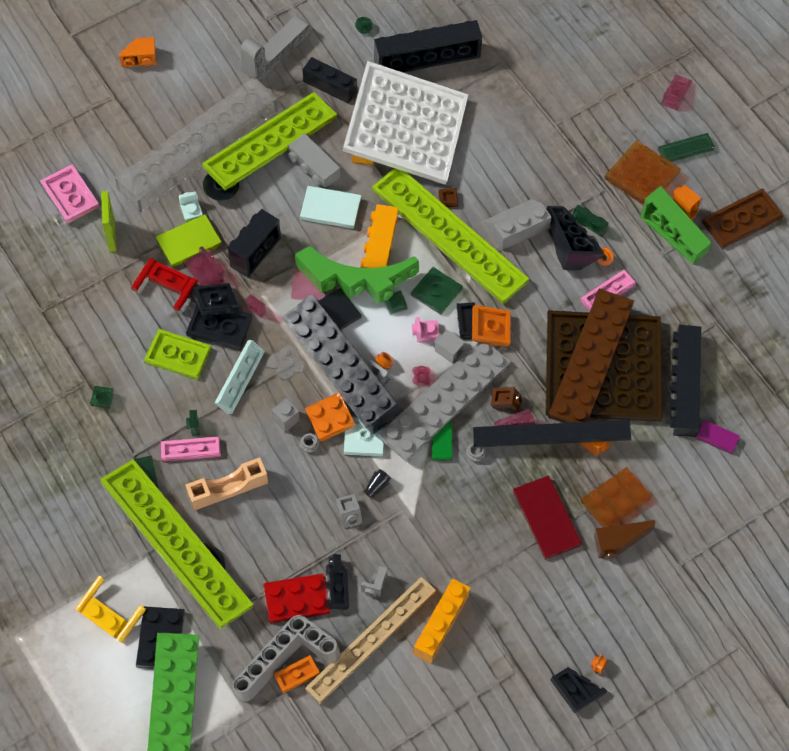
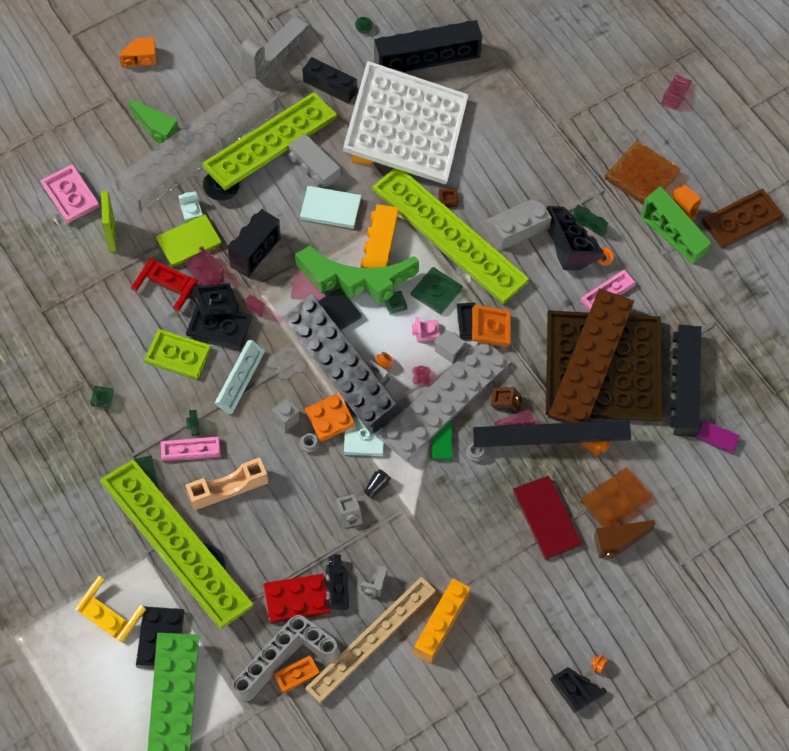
(157, 124): none -> bright green slope
(686, 147): clear green tile -> none

